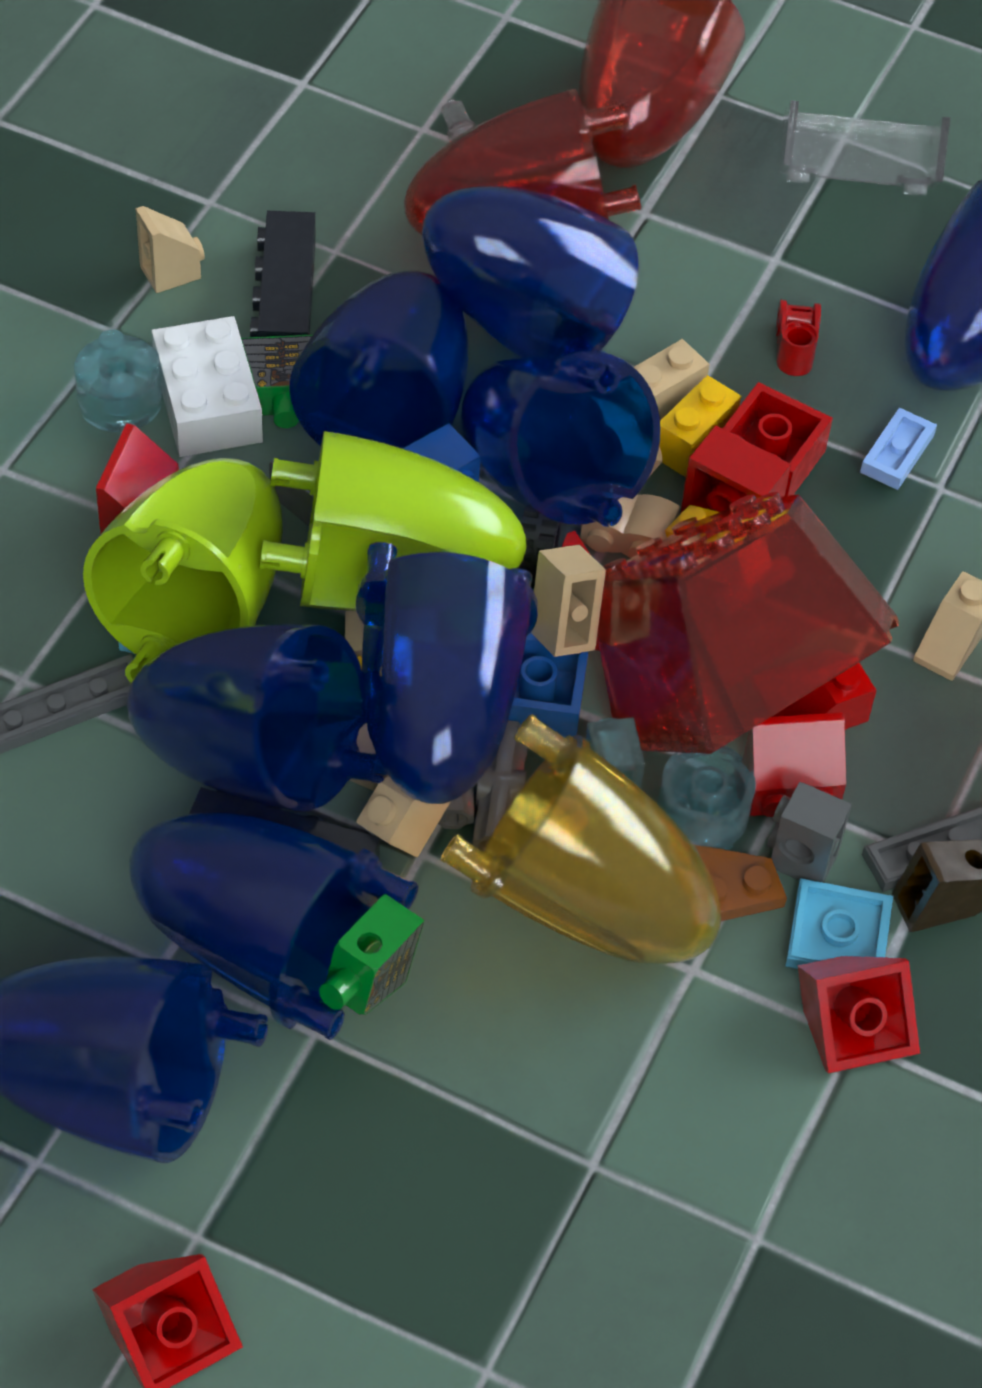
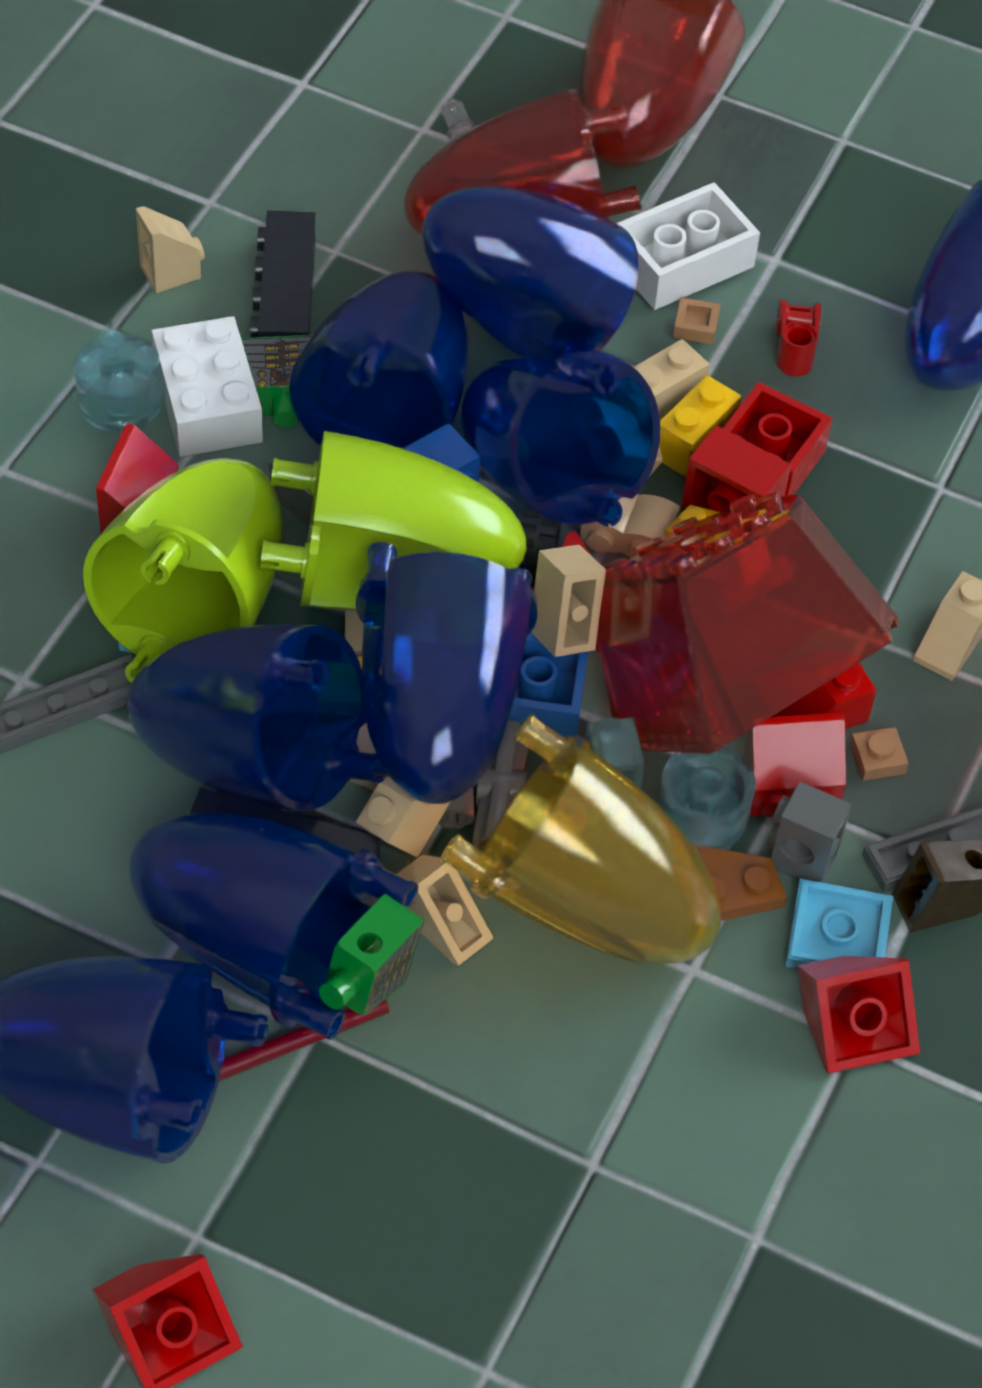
(290, 1042): none -> dark red bar
(448, 909): none -> tan slope
(690, 244): none -> white brick
(696, 320): none -> medium nougat plate
(863, 150): clear windscreen -> none
(879, 753): none -> medium nougat plate
(898, 448): light blue plate -> none

